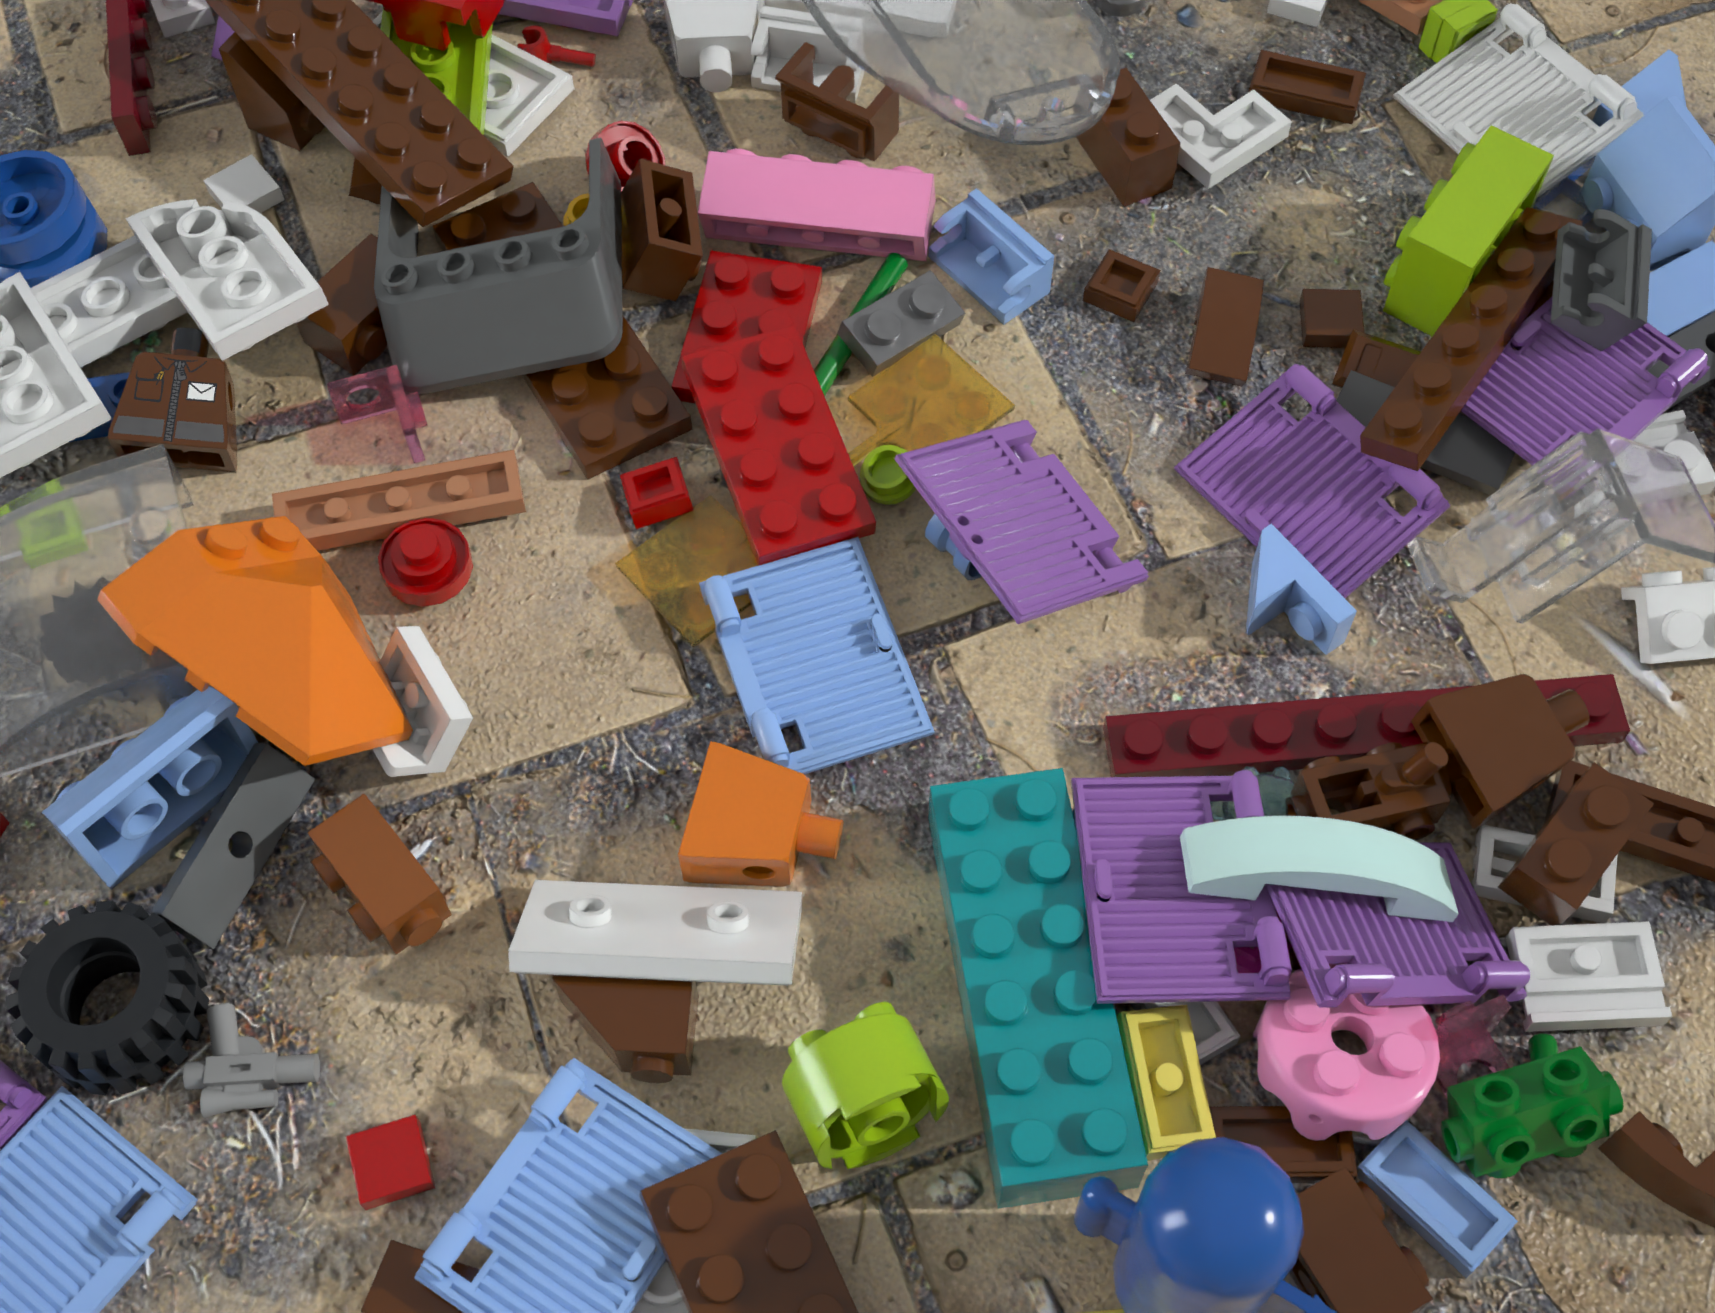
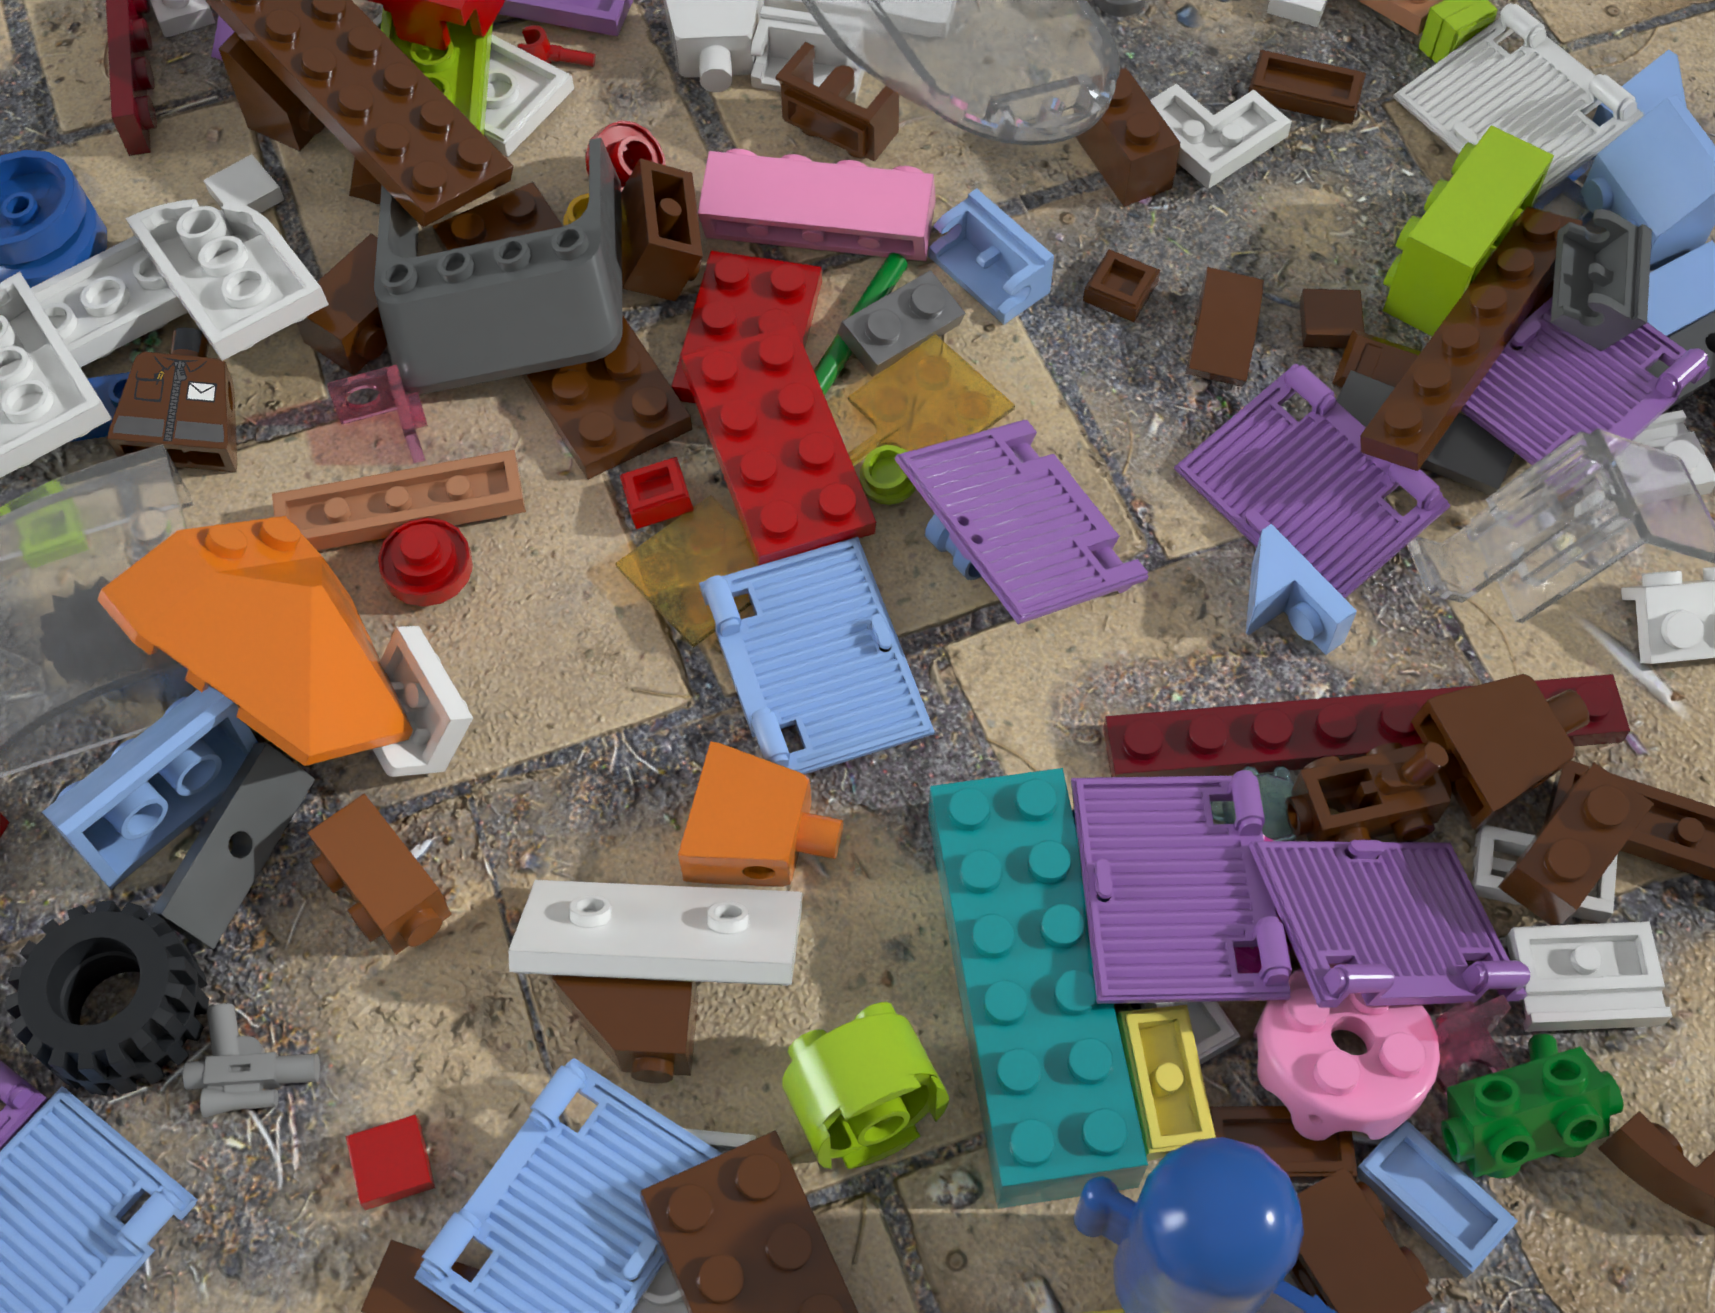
(1317, 853): light aqua slope -> none

